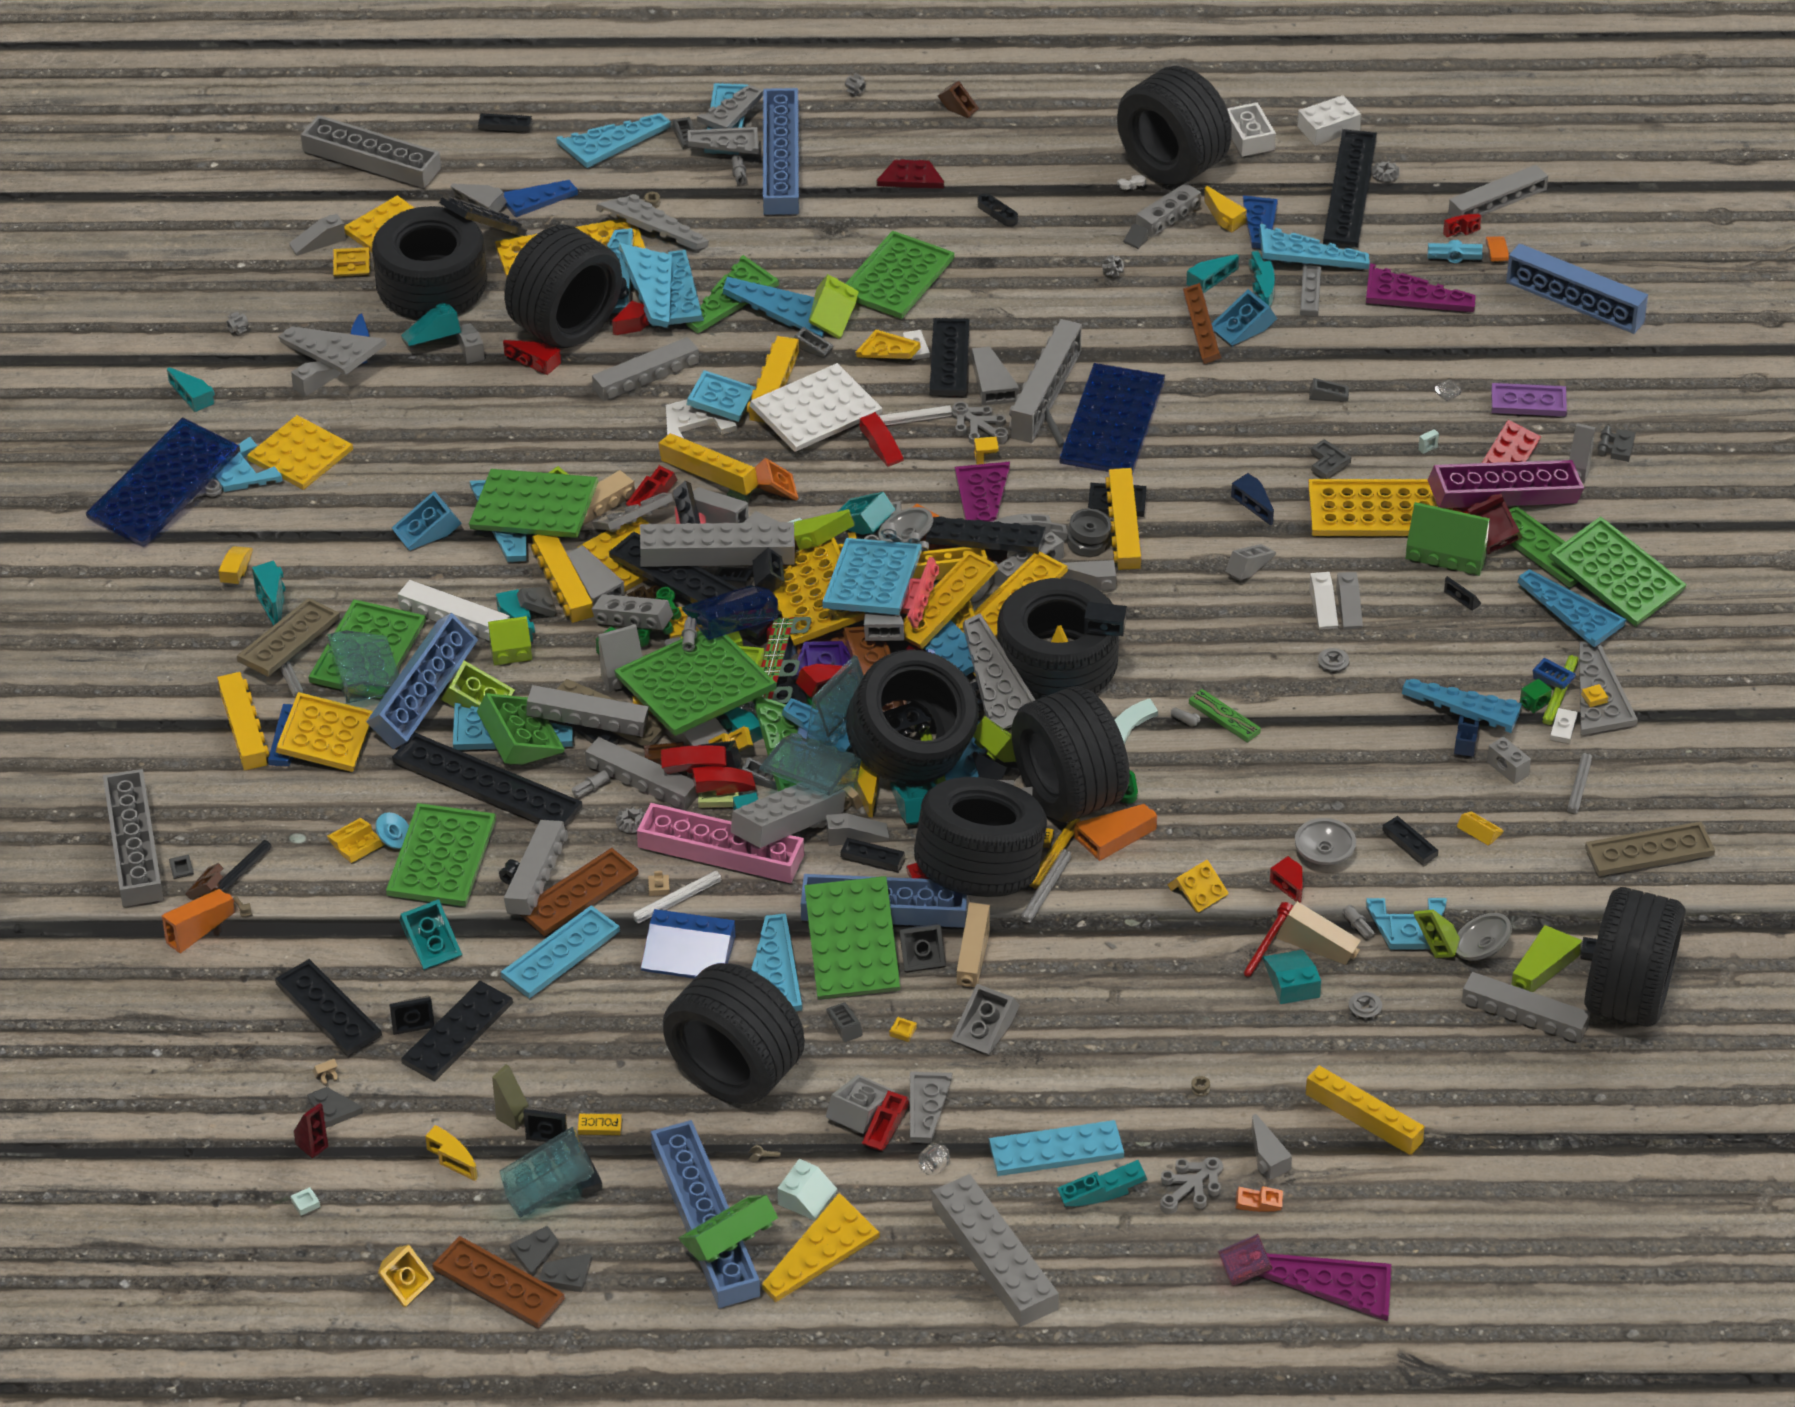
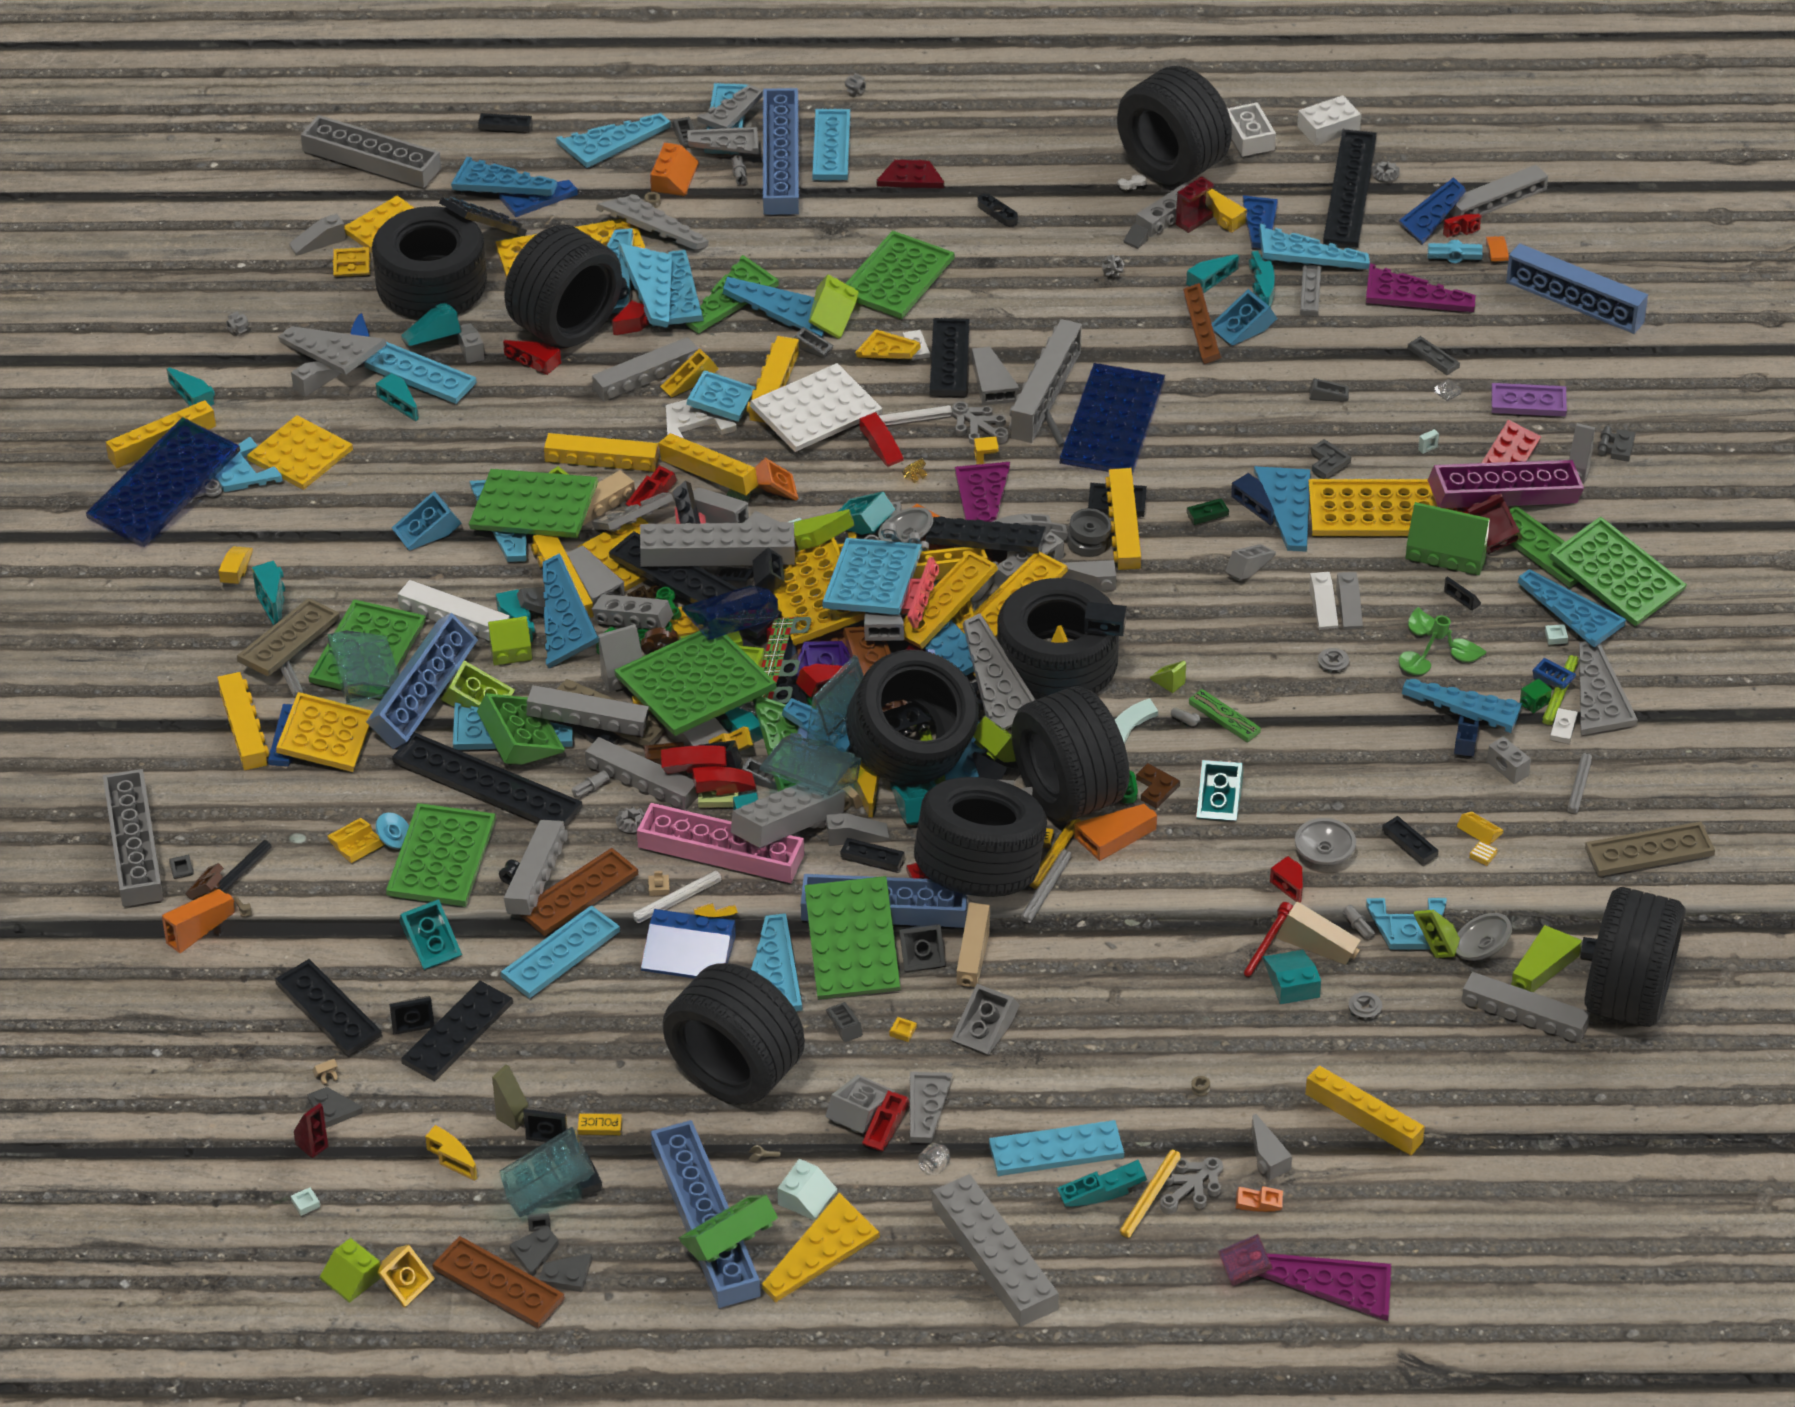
(138, 442): none -> yellow brick
(350, 1270): none -> lime slope
(396, 394): none -> teal slope
(421, 372): none -> medium azure plate
(480, 195): light grey slope -> none
(498, 178): none -> dark azure wing
(538, 1221): none -> dark grey slope
(565, 616): none -> dark azure wing
(601, 452): none -> yellow brick
(654, 636): none -> reddish brown plate
(673, 170): none -> orange slope
(688, 374): none -> yellow slope
(689, 634): light grey axle -> none
(709, 910): none -> yellow slope
(831, 144): none -> medium azure plate
(915, 468): none -> clear yellow tile
(958, 100): reddish brown slope -> none
(1150, 1193): none -> yellow axle
(1159, 785): none -> reddish brown plate
(1171, 676): none -> lime slope
(1191, 205): none -> dark red panel
(1200, 886): yellow bracket -> none
(1207, 511): none -> dark green plate
(1220, 790): none -> teal slope
(1290, 500): none -> dark azure wing
(1423, 624): none -> bright green plant
(1429, 213): none -> blue wing
(1433, 355): none -> dark grey tile
(1483, 853): none -> yellow tile
(1556, 634): none -> light aqua plate
(1594, 695): yellow plate -> none

